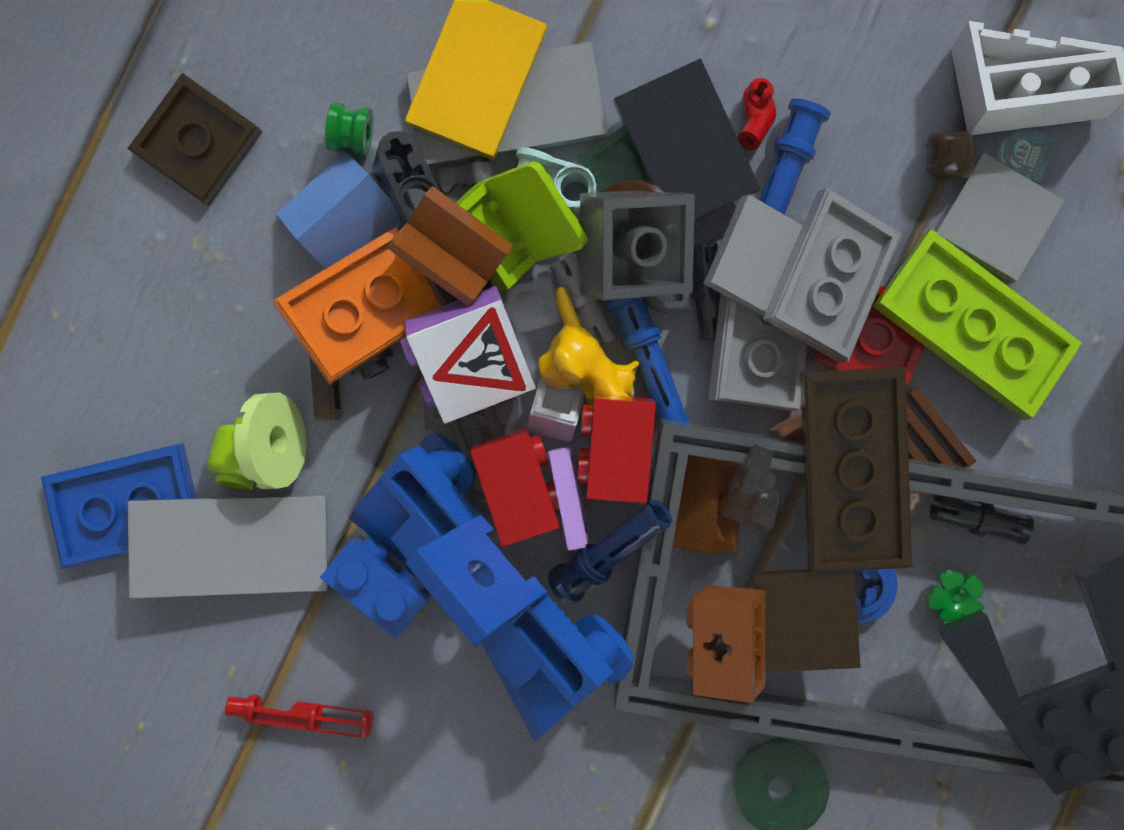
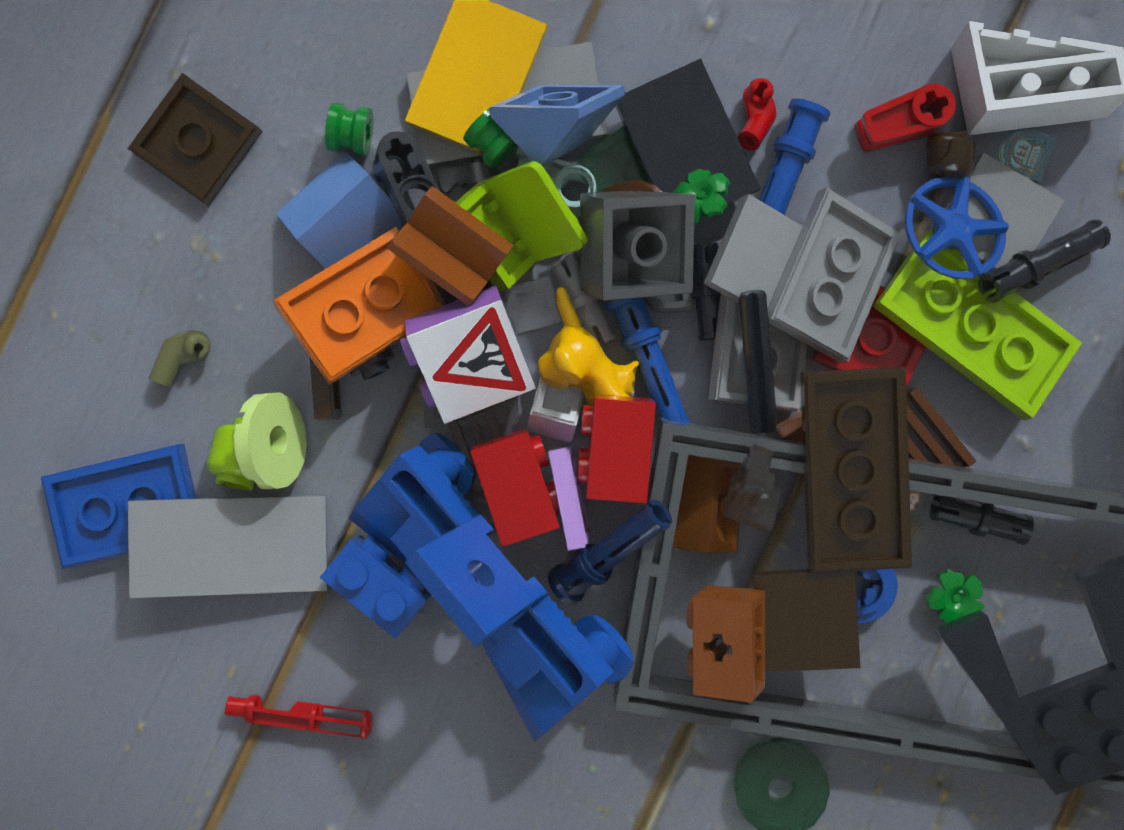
(178, 351): none -> olive arm
(490, 140): none -> green wheel
(555, 117): none -> medium blue slope
(707, 191): none -> green plant
(758, 361): none -> black axle
(902, 119): none -> red piece
(955, 228): none -> blue wheel
(1030, 267): none -> black pin

